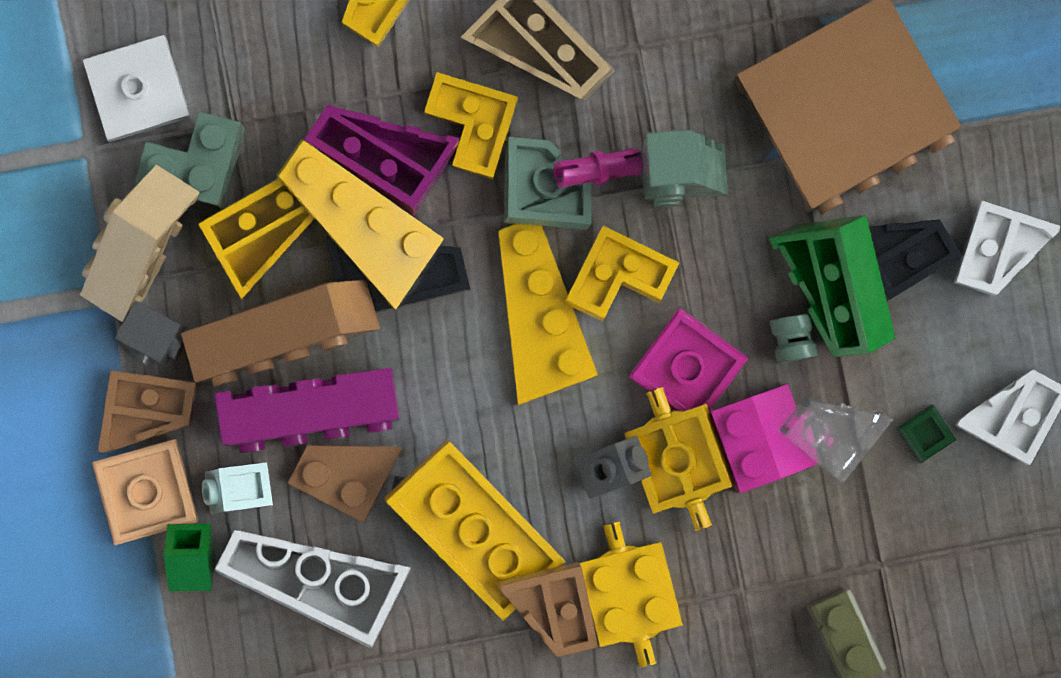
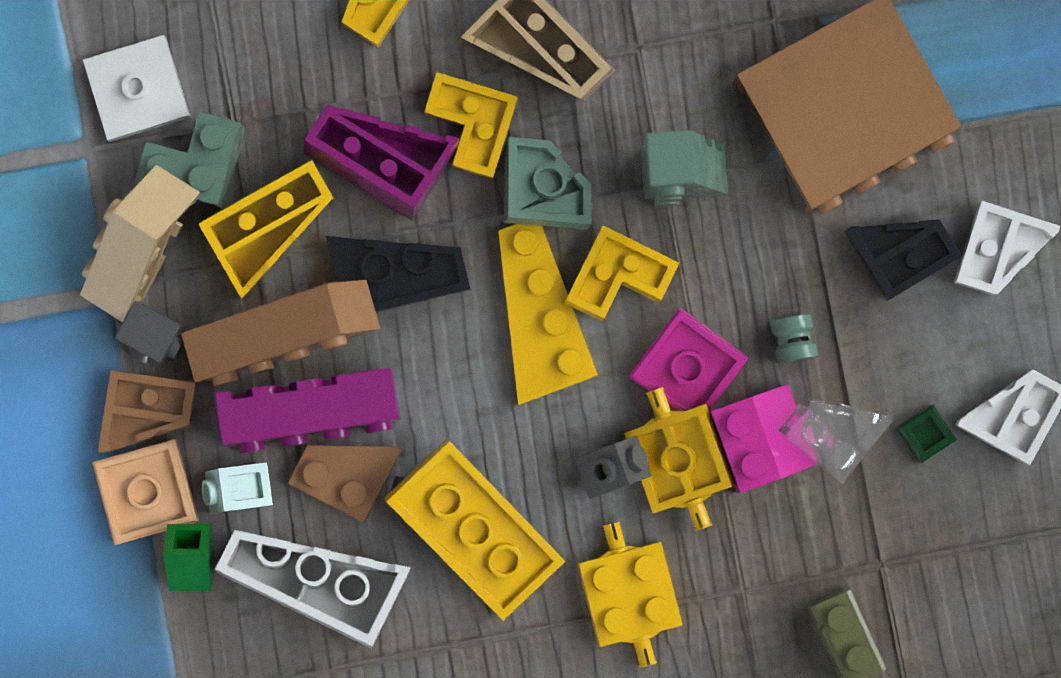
(367, 226): yellow wing -> none
(555, 607): medium nougat wing -> none
(597, 168): dark pink pin -> none
(841, 281): green wedge -> none

